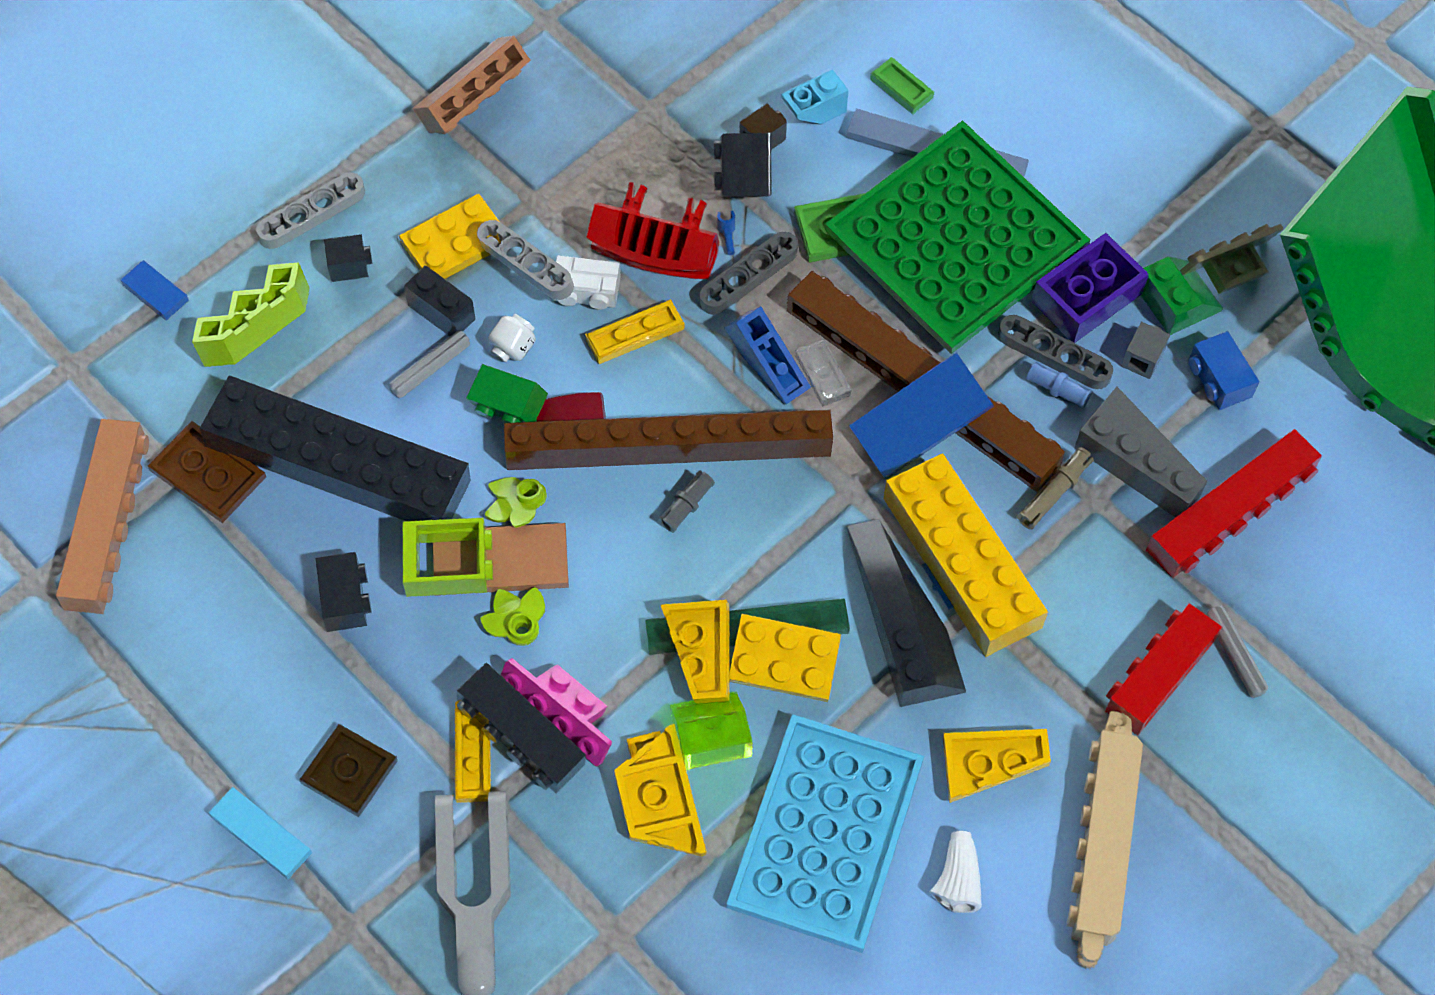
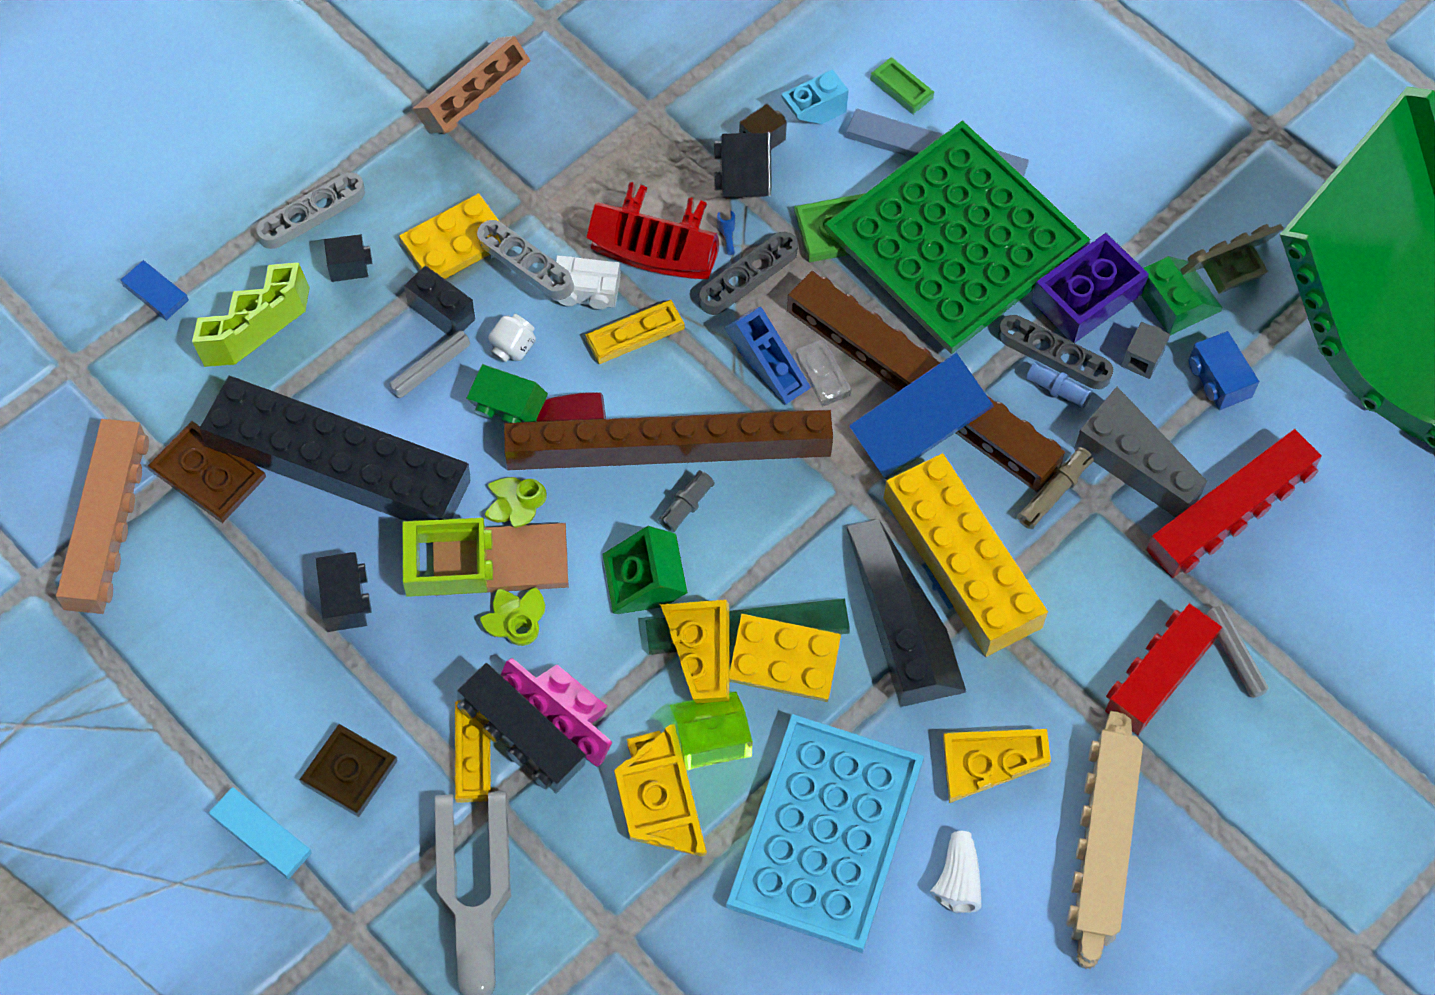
(644, 571): none -> green slope

